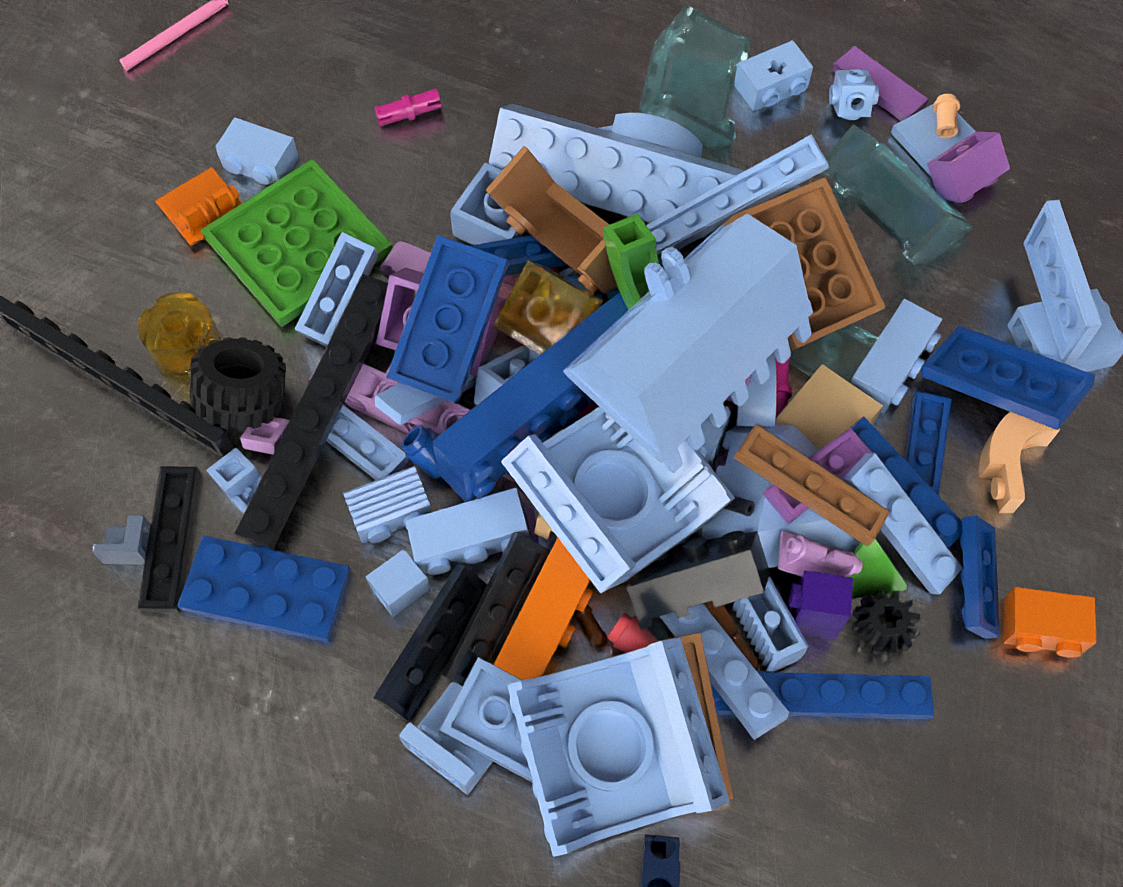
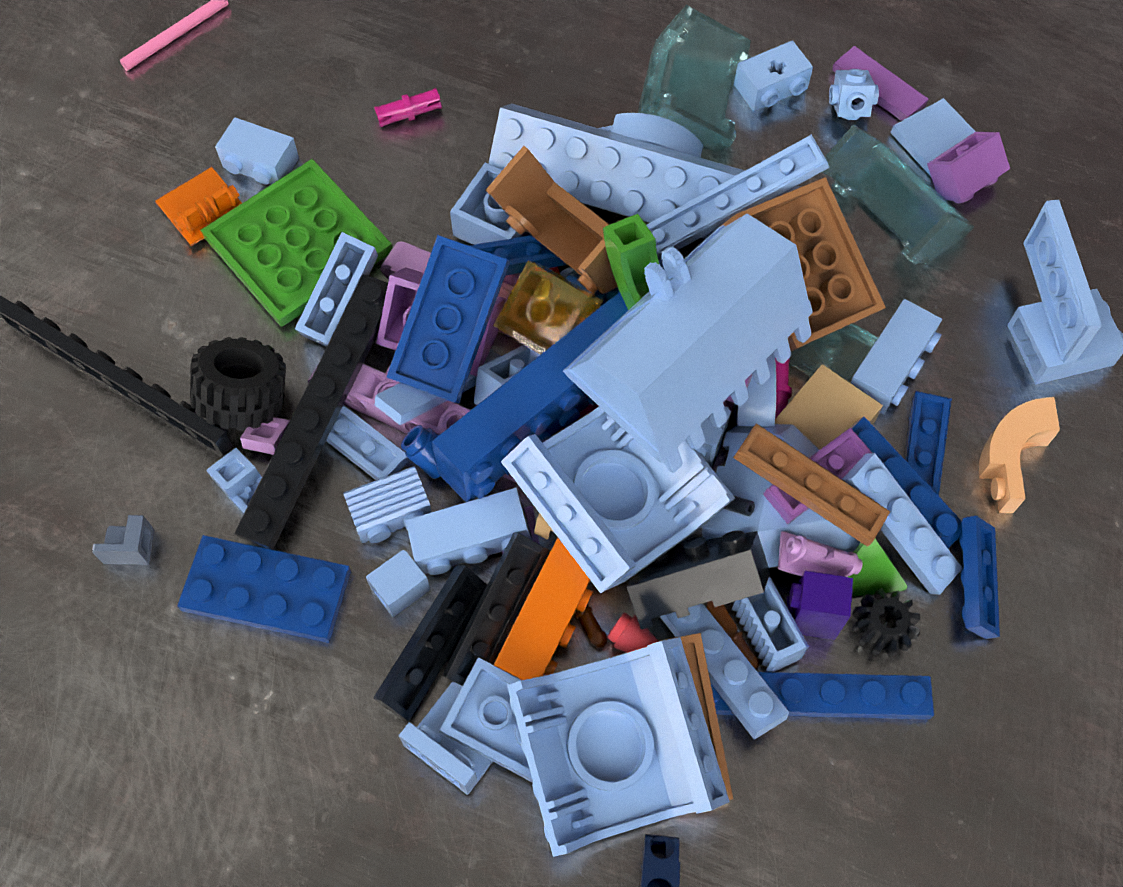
(169, 539): black tile -> none
(176, 331): clear yellow brick -> none
(946, 111): light nougat pin -> none
(1008, 377): blue plate -> none
(1049, 621): orange brick -> none

